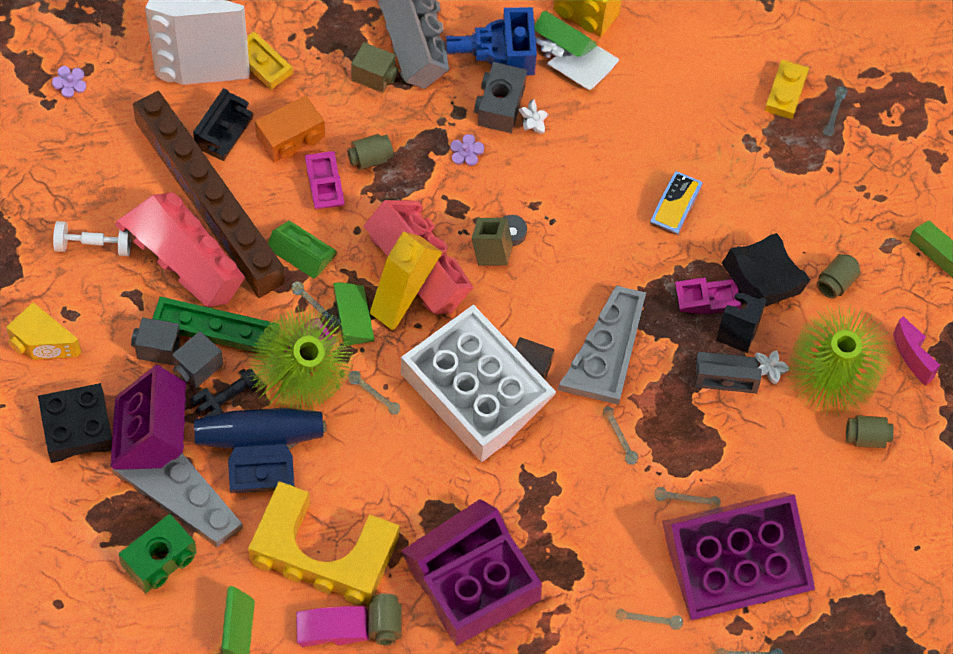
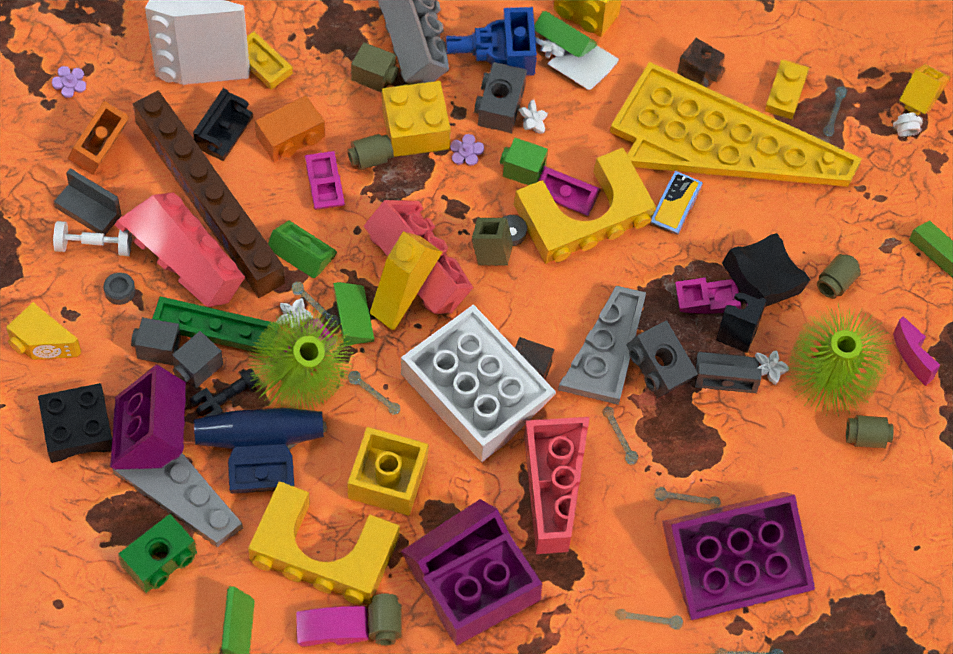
(88, 203): none -> dark grey panel
(98, 137): none -> orange brick
(119, 288): none -> dark grey tile
(294, 308): none -> white plant
(387, 471): none -> yellow brick
(416, 118): none -> yellow brick
(523, 161): none -> bright green brick
(554, 472): none -> coral wedge
(560, 235): none -> yellow arch
(570, 191): none -> dark pink slope
(663, 343): none -> dark grey brick
(701, 63): none -> clear smoke brick
(704, 132): none -> yellow wing
(908, 124): none -> white plate
(923, 89): none -> yellow slope

